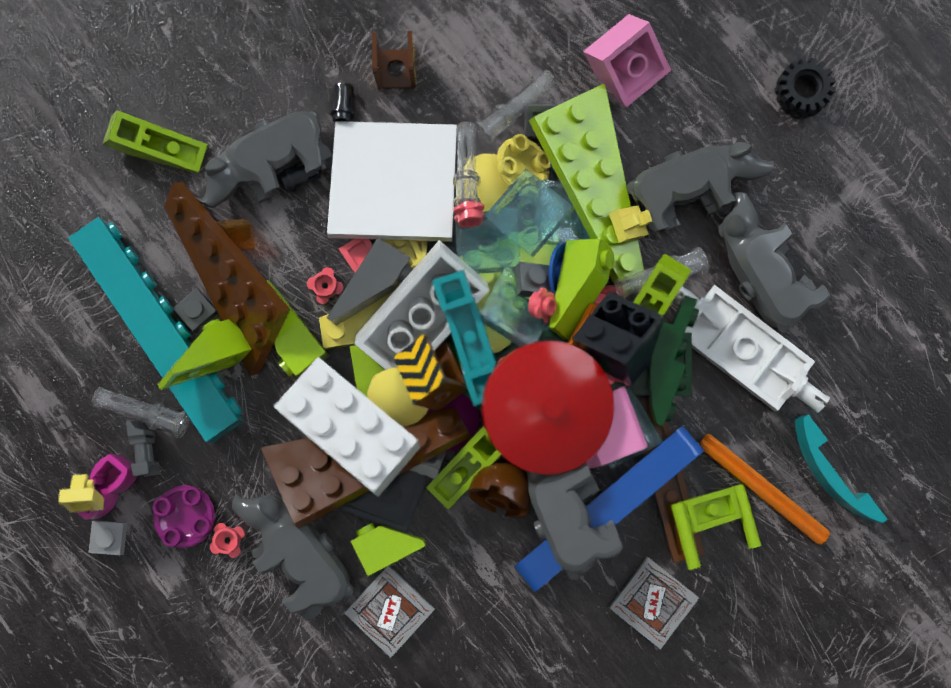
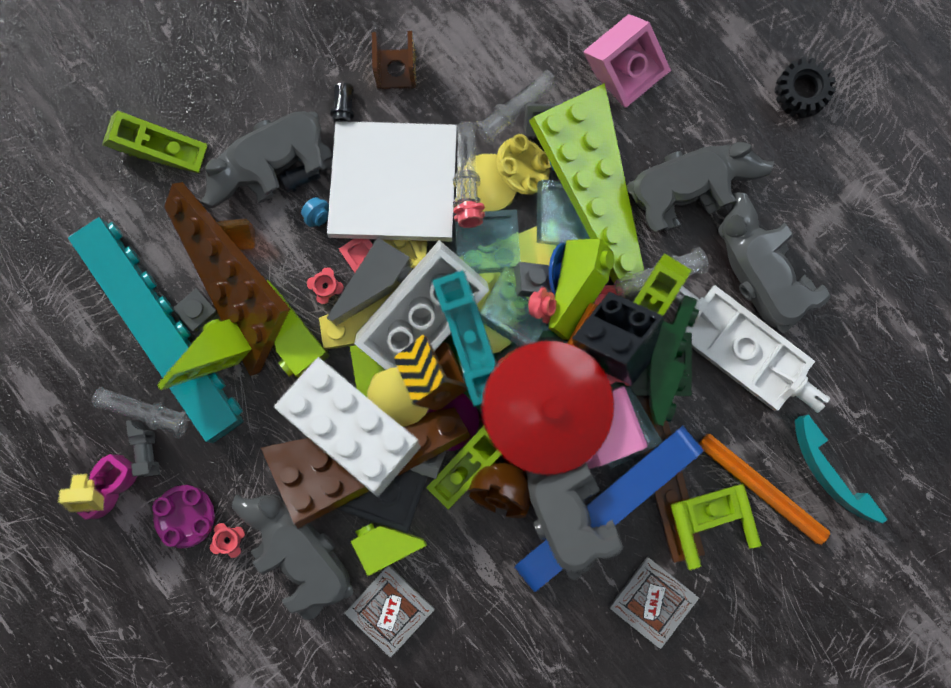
(107, 537): light grey plate -> none
(315, 212): none -> dark azure plate
(529, 212): clear light blue plate -> none
(630, 223): light yellow tile -> none

